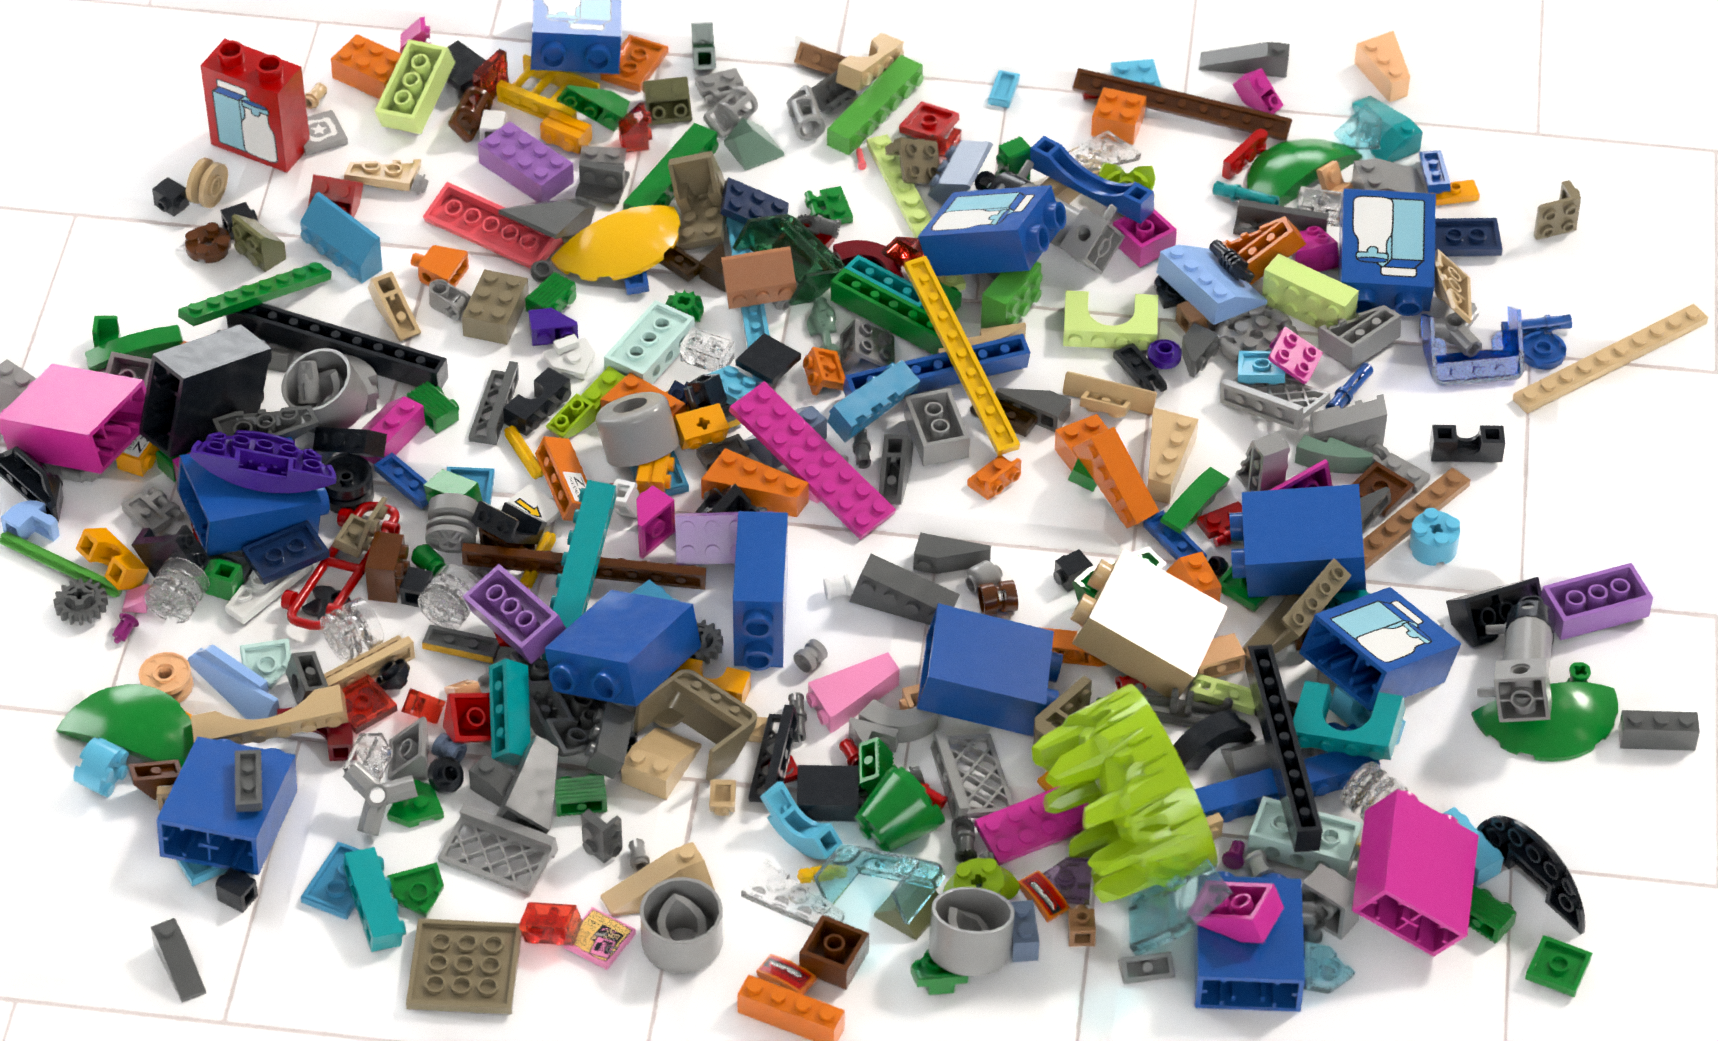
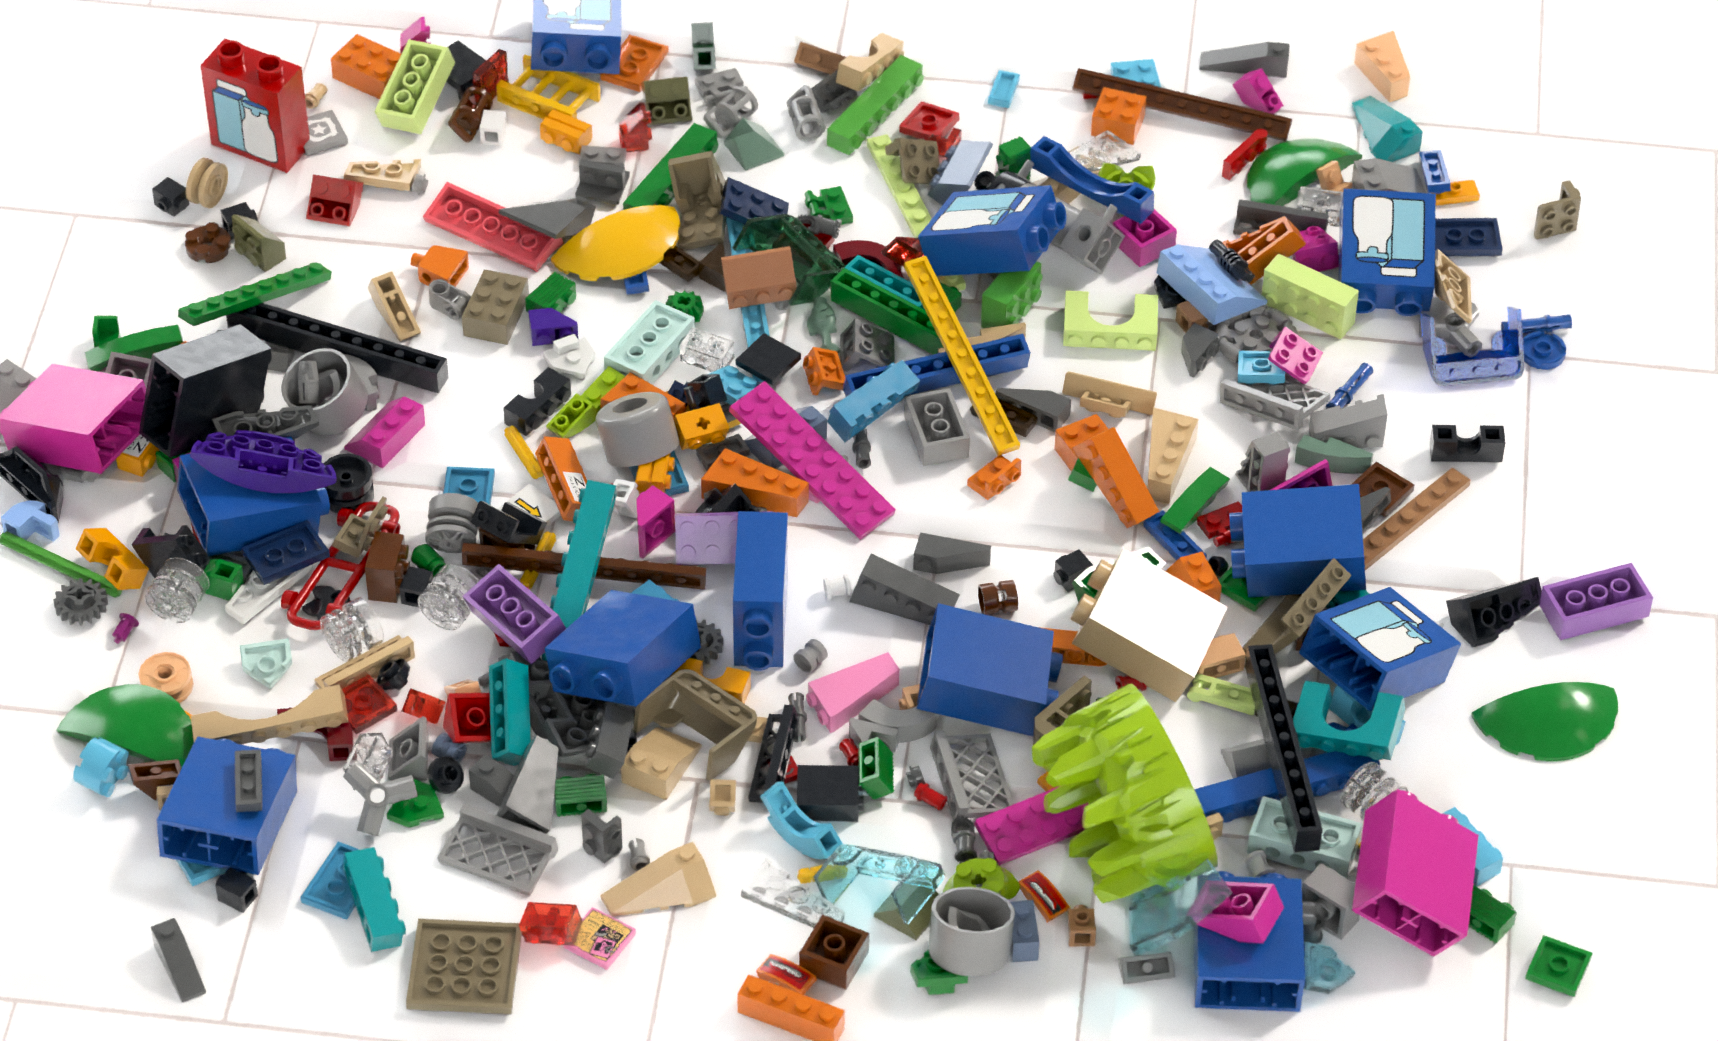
(135, 600): bright pink slope -> none
(148, 515): light grey plate -> none
(235, 683): light blue wedge -> none
(304, 674): dark grey brick -> none
(341, 239): dark azure slope -> none
(352, 441): black arch -> none
(403, 479): blue plate -> none
(417, 888): green plate -> none
(438, 409): green brick -> none
(450, 482): brick -> none
(461, 644): dark grey plate -> none
(505, 395): dark grey fence -> none
(525, 162): medium lavender brick -> none
(541, 270): dark grey plate -> none
(597, 104): green slope -> none
(677, 905): light grey piece -> none
(860, 157): coral piece -> none
(895, 467): dark grey slope -> none
(898, 811): green cone -> none
(982, 573): light grey head -> none
(1072, 879): clear purple plate -> none
(1139, 368): black hinge -> none
(1164, 354): dark purple plate -> none
(1181, 709): dark grey piece -> none
(1210, 735): black arch -> none
(1233, 858): magenta piece -> none
(1237, 192): teal pin -> none
(1360, 337): light grey wedge -> none
(1361, 130): clear light blue plate -> none
(1401, 467): light grey hinge -> none
(1434, 537): medium azure brick -> none
(1523, 674): light grey piece -> none
(1540, 861): black brick -> none
(1579, 672): green bush -> none
(1610, 358): tan plate -> none
(1658, 730): dark grey brick -> none

